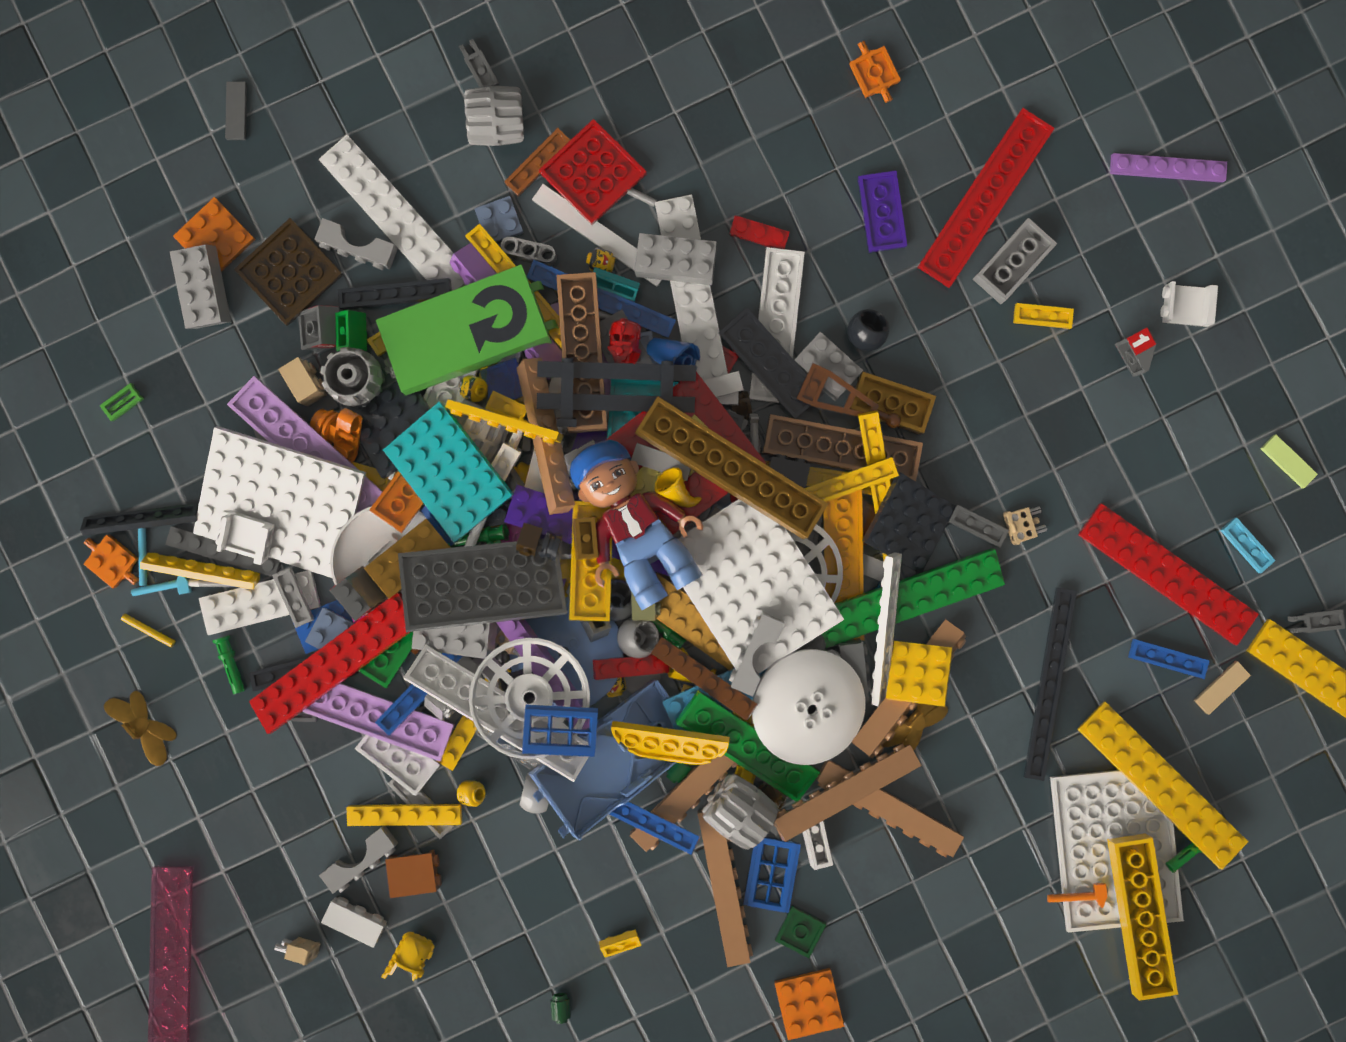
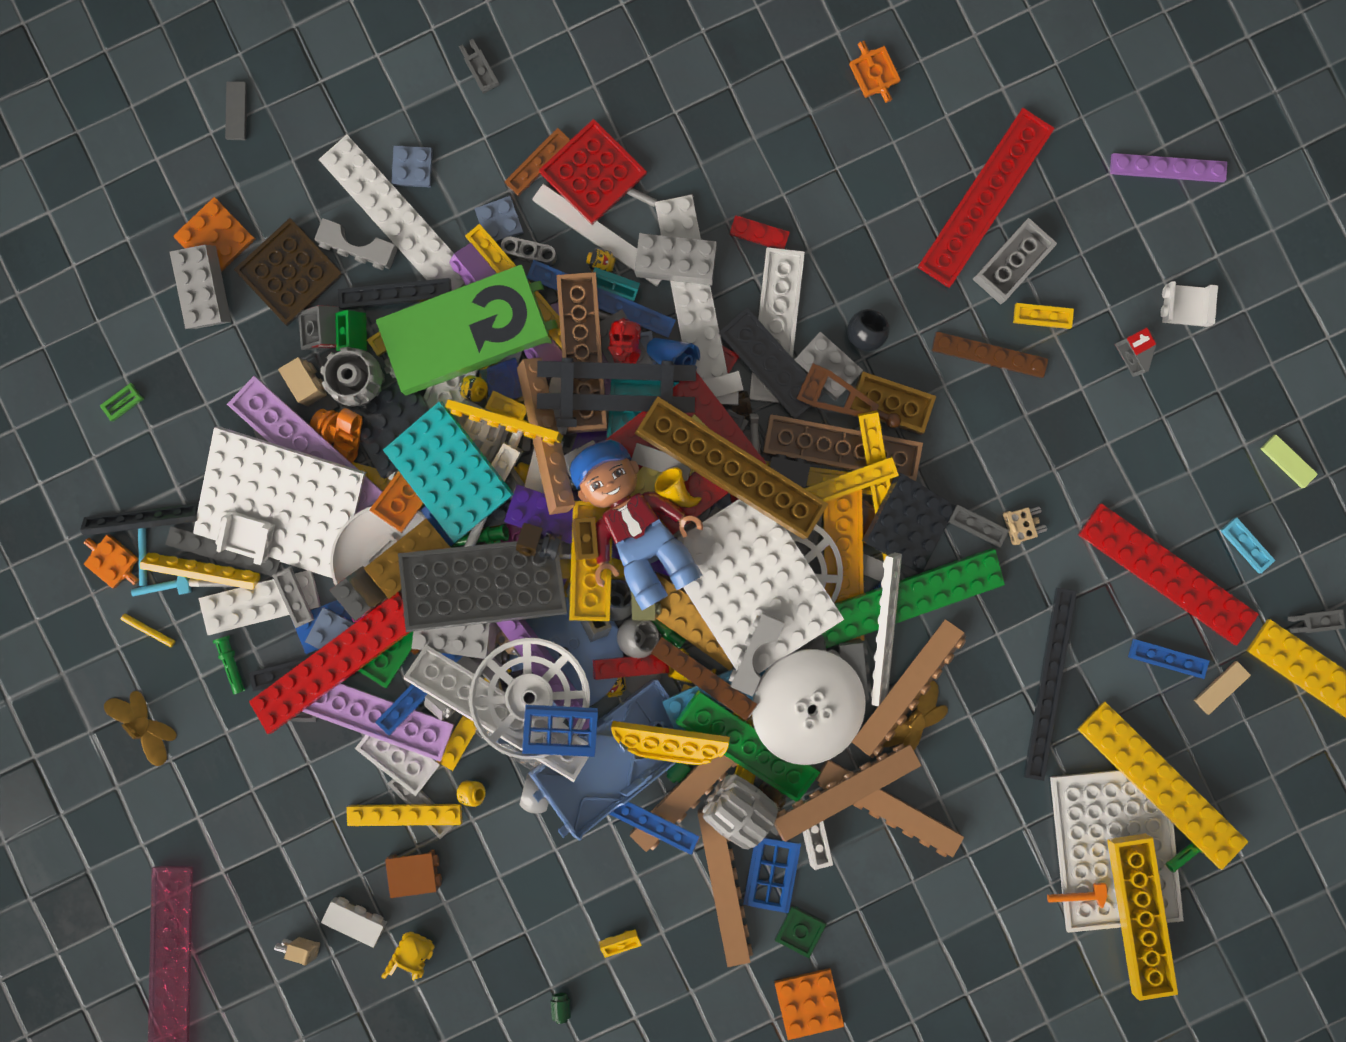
(340, 873): light grey arch -> none
(412, 166): none -> sand blue plate
(494, 115): light grey wheel -> none
(882, 211): dark purple plate -> none
(919, 673): yellow plate -> none
(989, 354): none -> reddish brown plate

